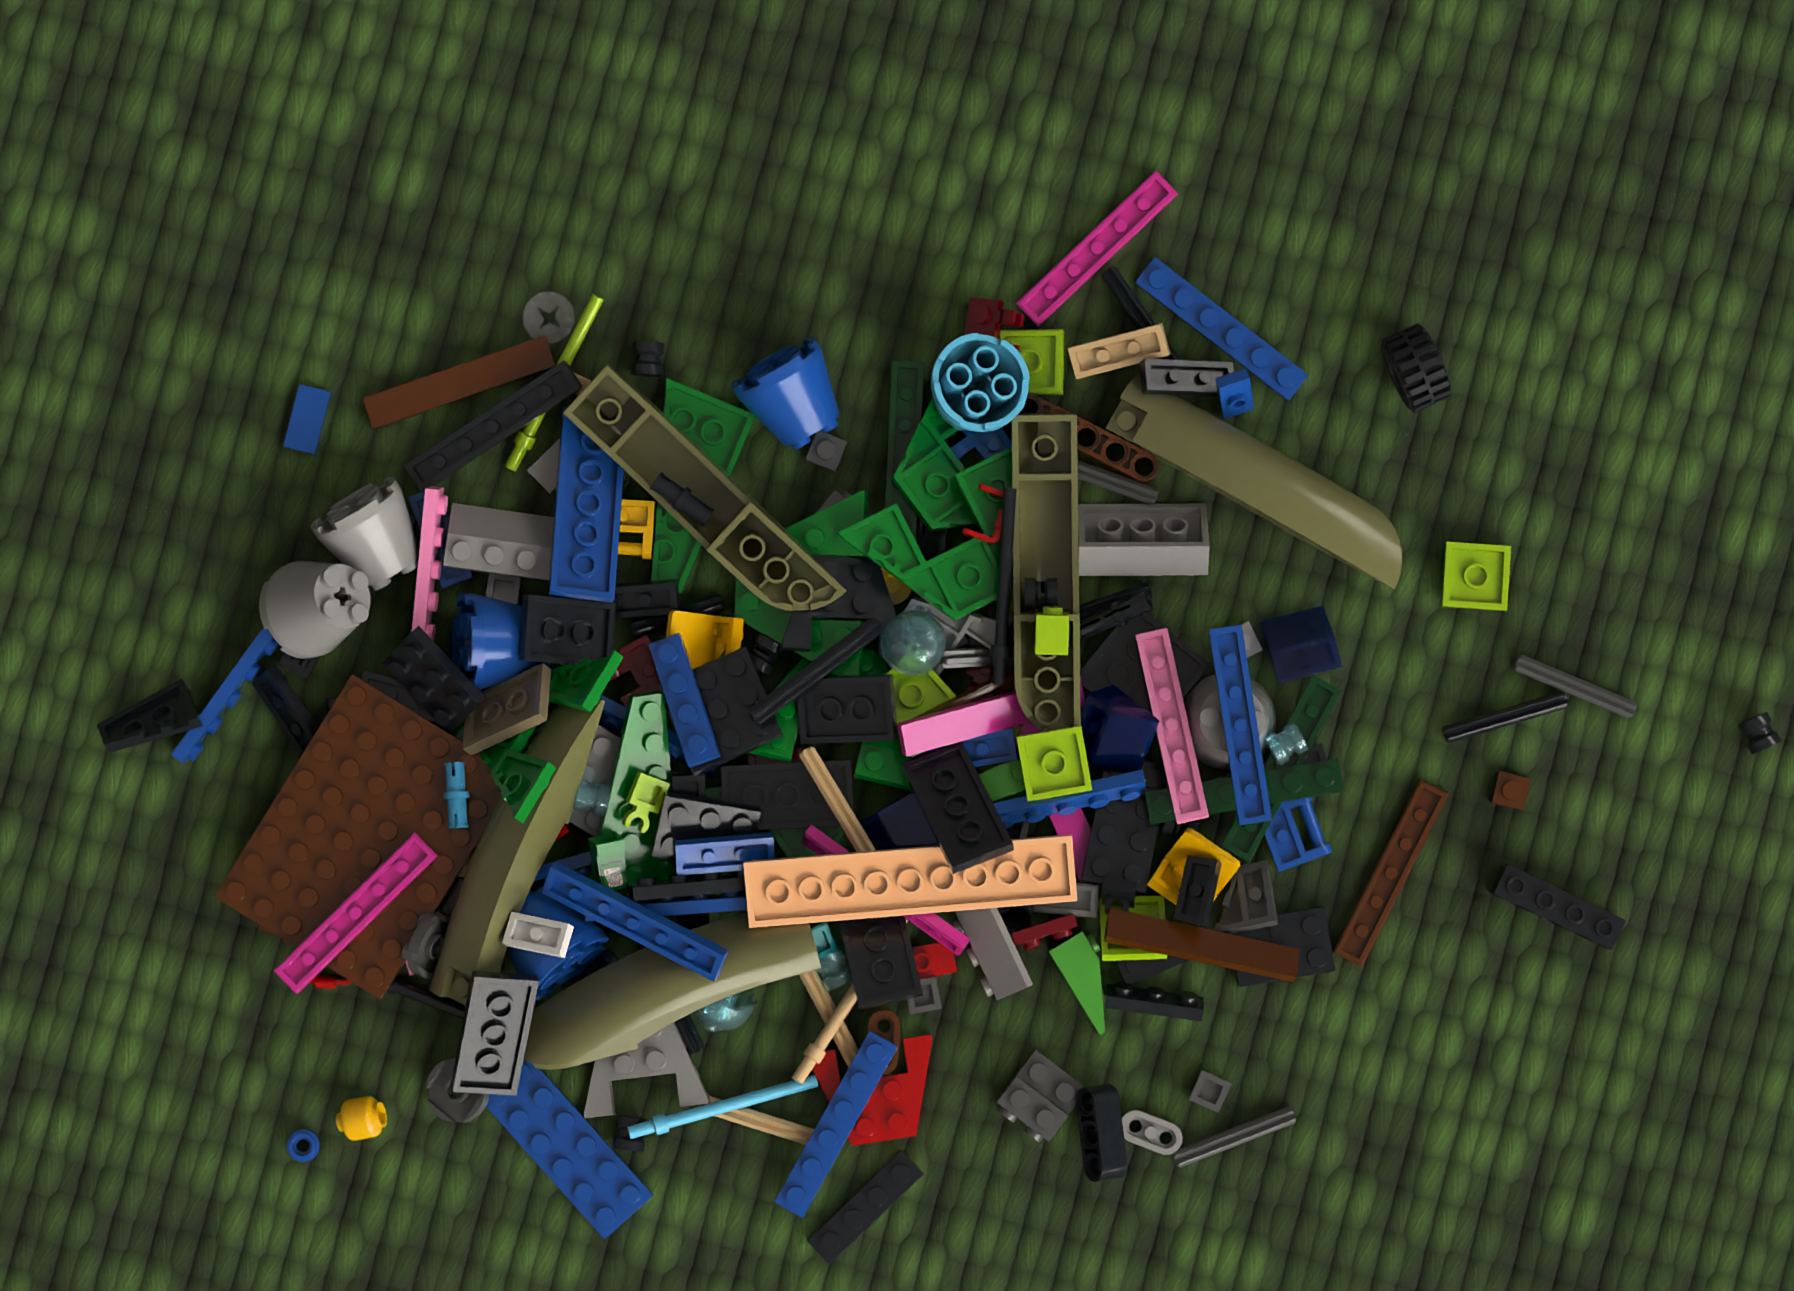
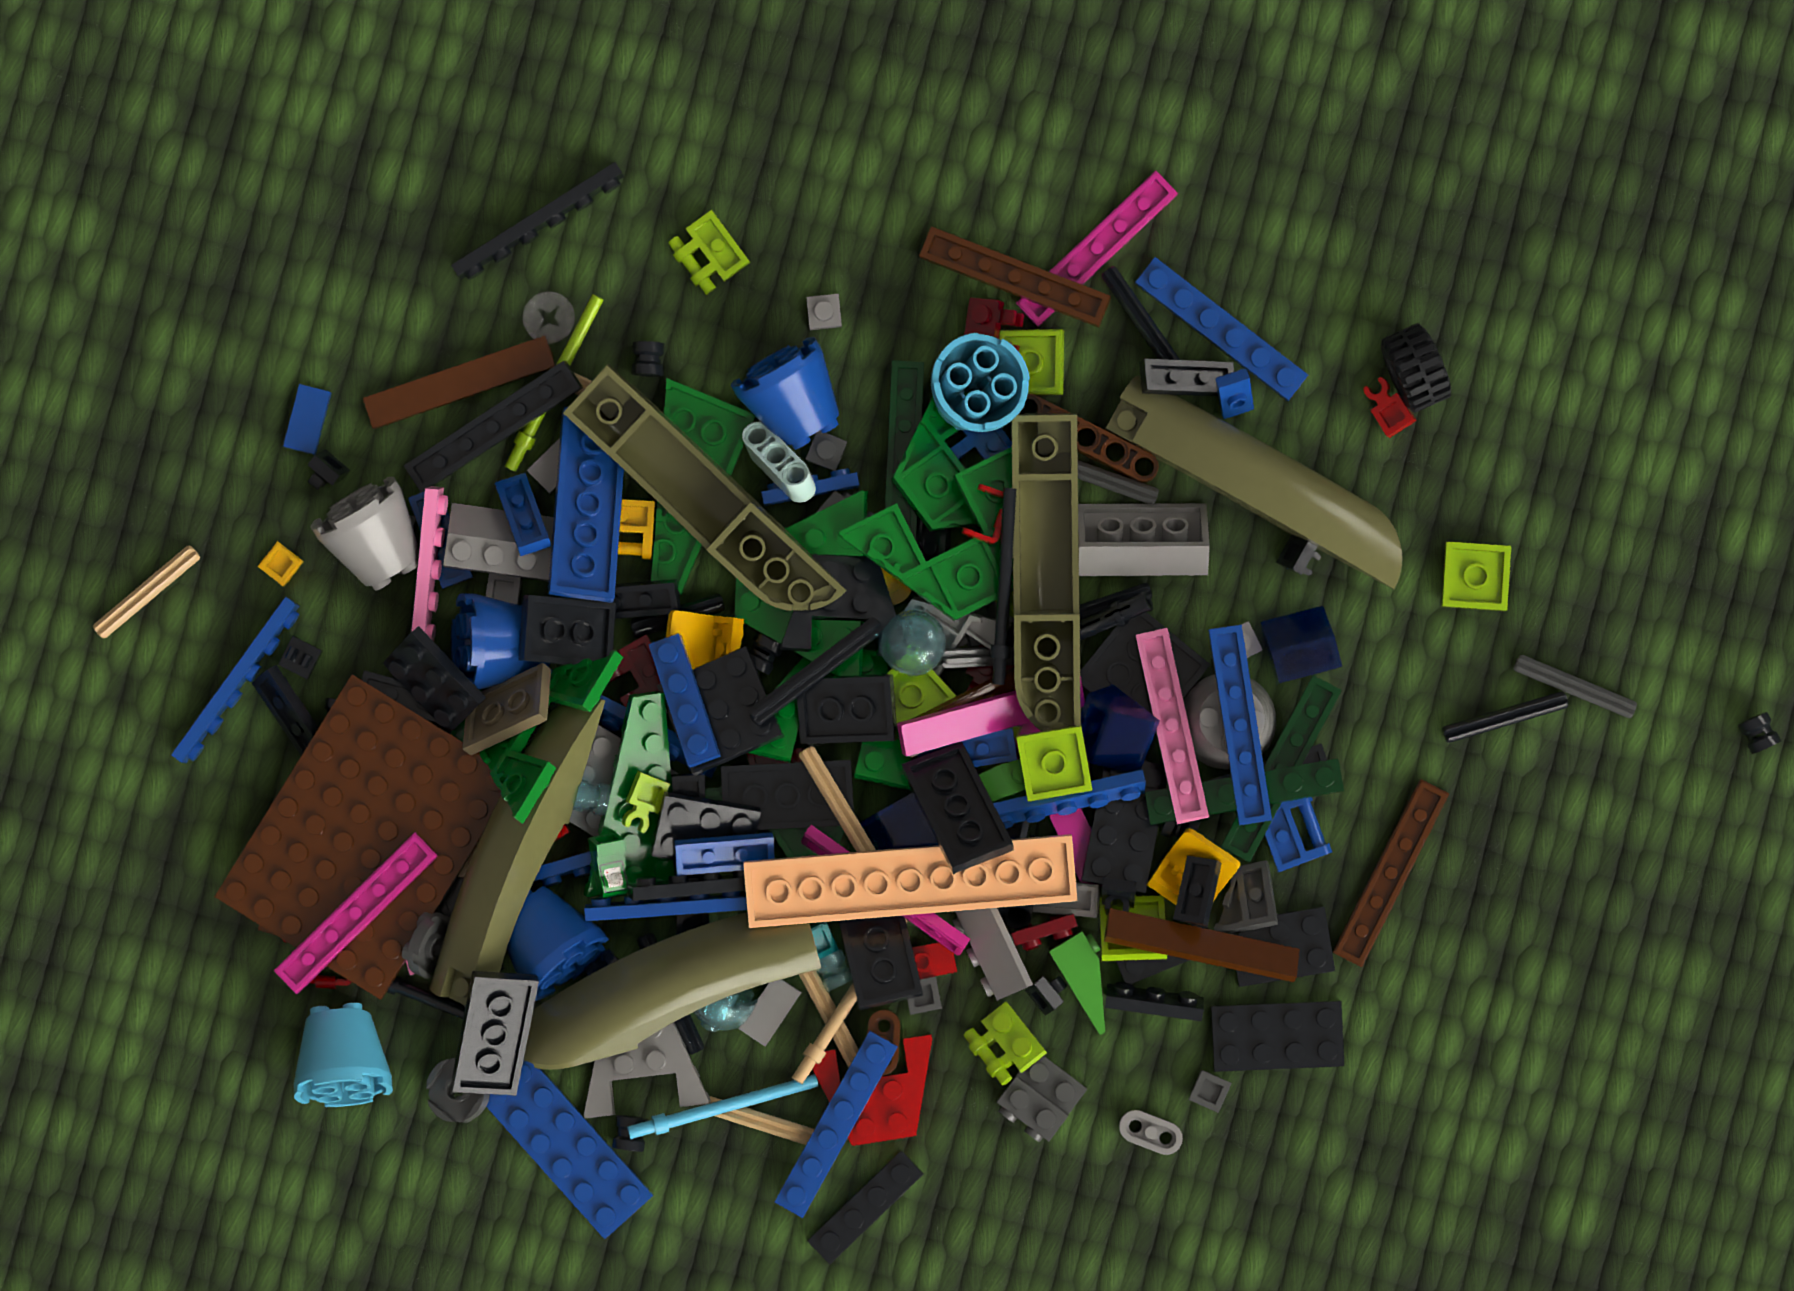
(146, 591): none -> tan axle
(152, 718): black wing -> none
(280, 564): none -> yellow tile
(295, 1152): blue plate -> none
(313, 606): light grey cone -> none
(327, 470): none -> black tile
(341, 1058): none -> medium azure cone
(361, 1118): yellow head -> none
(456, 795): dark azure pin -> none
(523, 514): none -> blue plate
(528, 228): none -> black plate
(538, 934): white plate -> none
(635, 921): blue plate -> none
(682, 499): black pin -> none
(717, 246): none -> lime plate
(770, 1011): none -> light grey tile
(783, 473): none -> light aqua beam
(824, 312): none -> light grey plate
(839, 481): none -> blue plate
(1013, 1037): none -> lime plate
(1015, 277): none -> reddish brown plate
(1040, 593): black wheel -> none
(1046, 994): none -> black tile
(1052, 631): lime brick -> none
(1101, 1132): black beam -> none
(1118, 351): tan plate -> none
(1234, 1136): dark grey axle -> none
(1277, 1036): none -> black plate
(1285, 743): clear light blue wheel -> none
(1297, 555): none -> black tile
(1391, 410): none -> red plate
(1510, 790): reddish brown plate -> none
(1557, 906): black brick -> none

